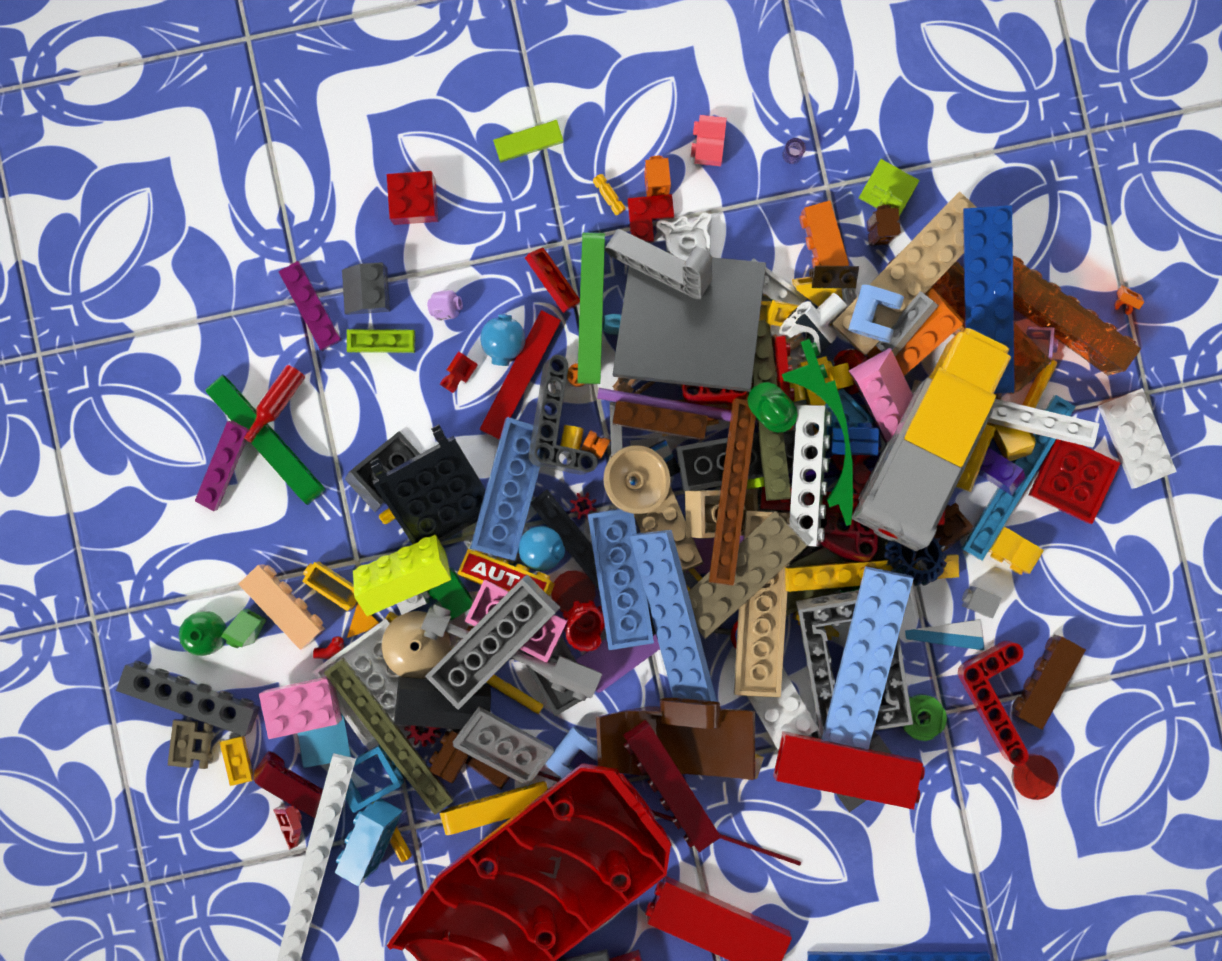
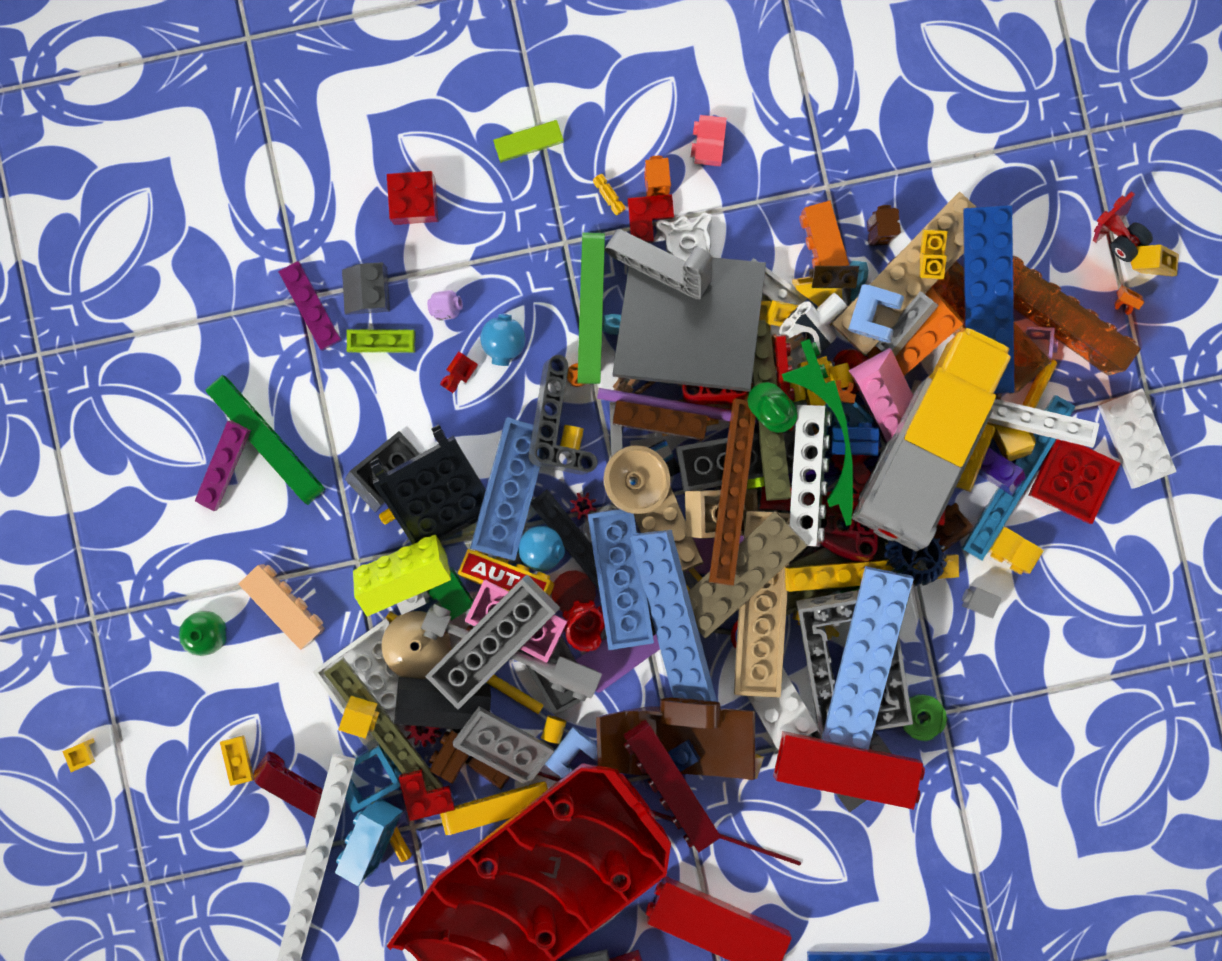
(79, 755): none -> yellow panel
(132, 684): dark grey brick -> none
(183, 744): dark tan plate -> none
(244, 629): bright green slope -> none
(275, 399): red piece -> none
(289, 823): red wing -> none
(300, 707): bright pink piece -> none
(320, 744): medium azure slope -> none
(330, 585): yellow window -> none
(331, 650): red arm -> none
(359, 717): none -> yellow brick
(361, 623): light orange piece -> none
(421, 802): none -> red plate
(520, 374): red tile -> none
(553, 279): red plate -> none
(553, 729): none -> yellow beam
(595, 444): orange wheel -> none
(684, 755): none -> dark blue plate
(797, 143): clear purple beam -> none
(845, 395): none -> orange tile
(862, 278): none -> medium azure piece
(888, 187): lime plate -> none
(933, 254): none -> yellow slope
(960, 634): dark azure sticker -> none
(990, 700): red beam -> none
(1035, 778): clear red tile -> none
(1048, 681): reddish brown brick -> none
(1128, 238): none -> plate
(1156, 260): none -> yellow slope

